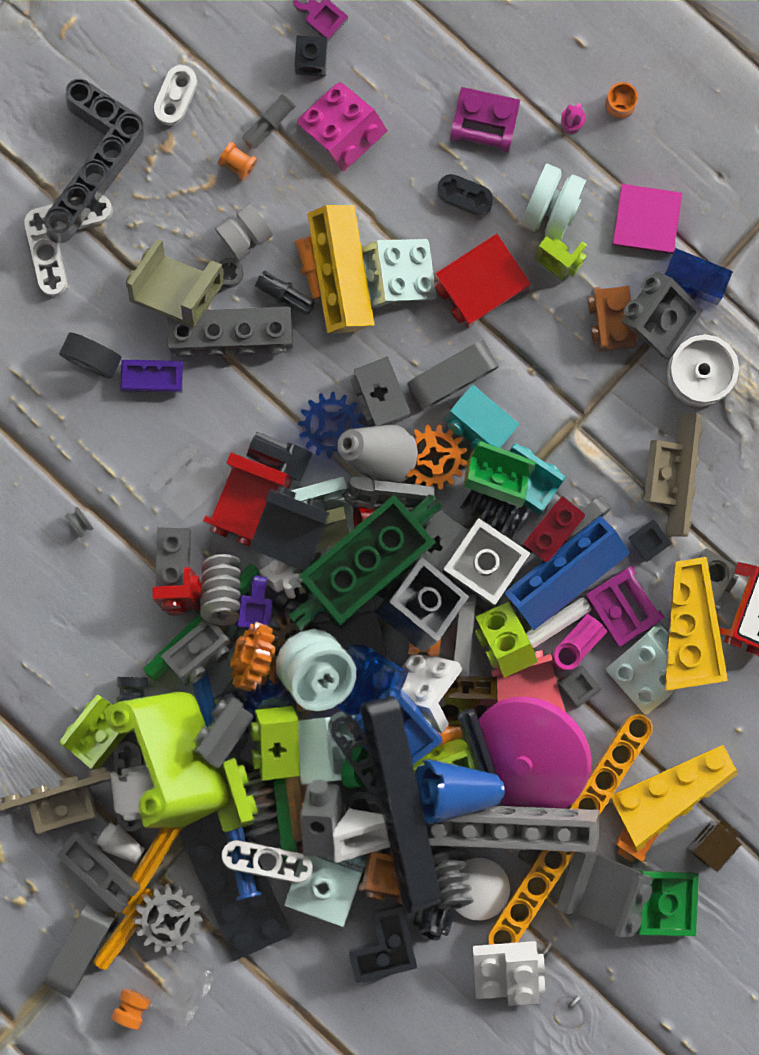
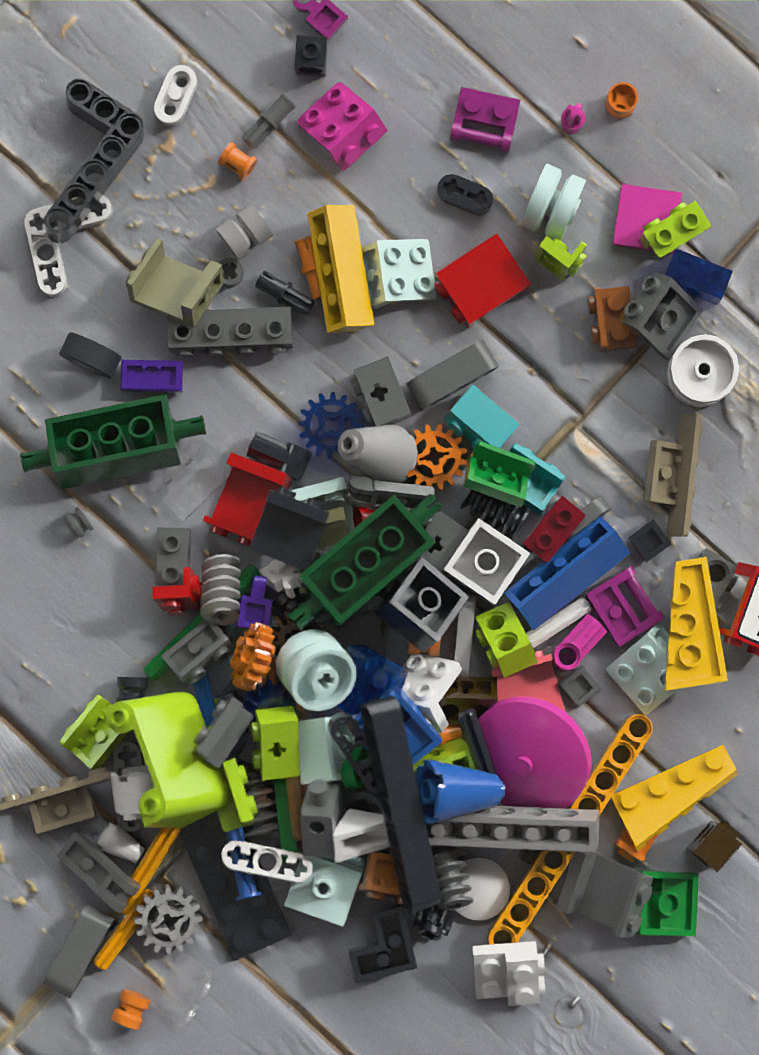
(112, 442): none -> dark green brick
(674, 231): none -> lime bracket

